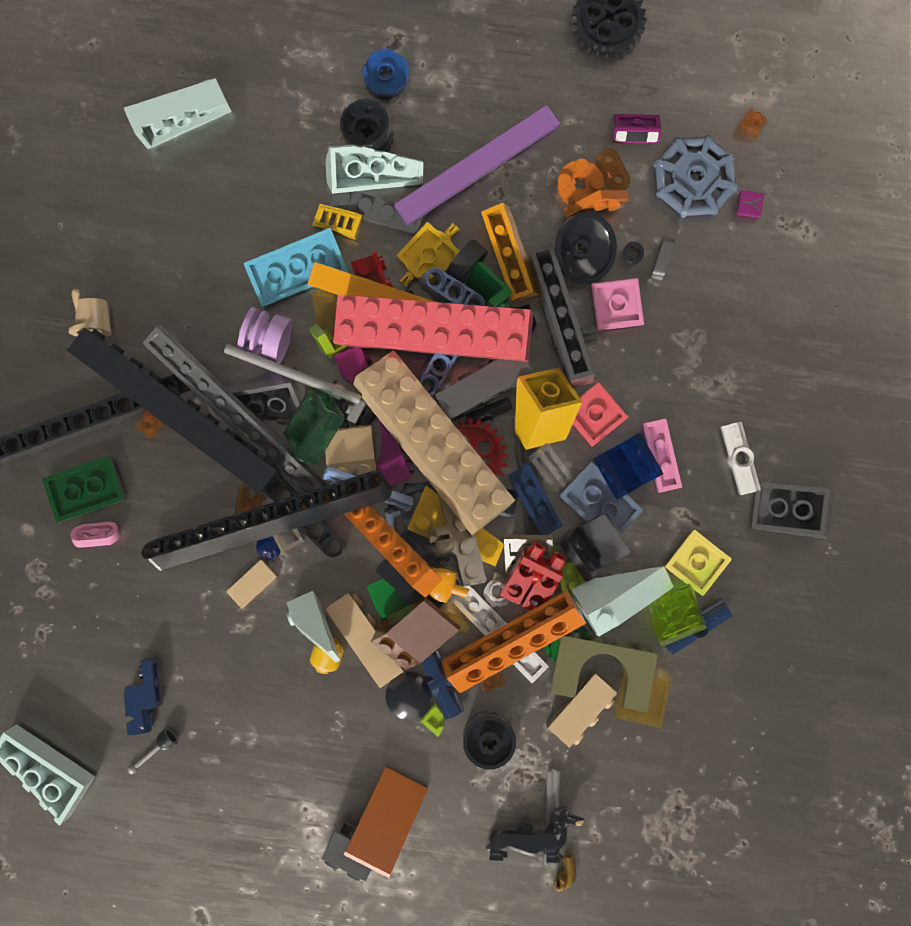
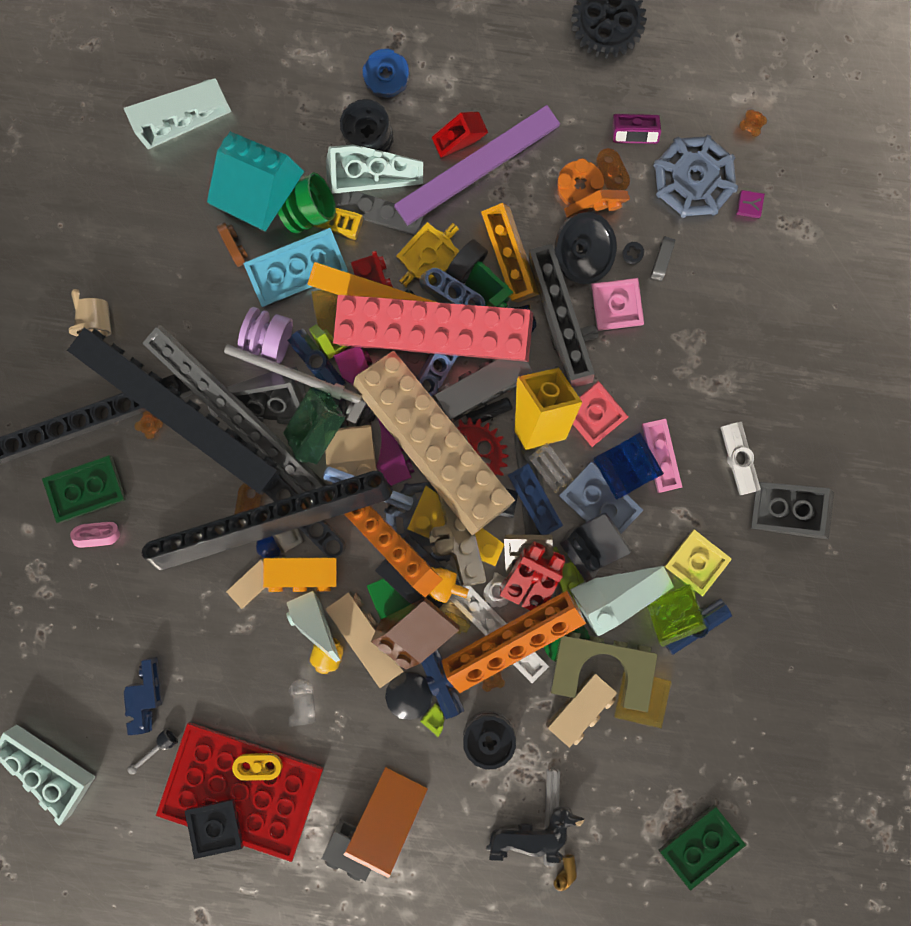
(214, 828): none -> black plate
(237, 252): none -> dark orange plate
(251, 180): none -> teal slope
(258, 767): none -> yellow plate
(267, 810): none -> red plate
(299, 573): none -> light orange brick
(302, 695): none -> clear leg
(308, 204): none -> green wheel
(308, 350): none -> dark blue piece
(459, 133): none -> red slope
(702, 847): none -> dark green plate

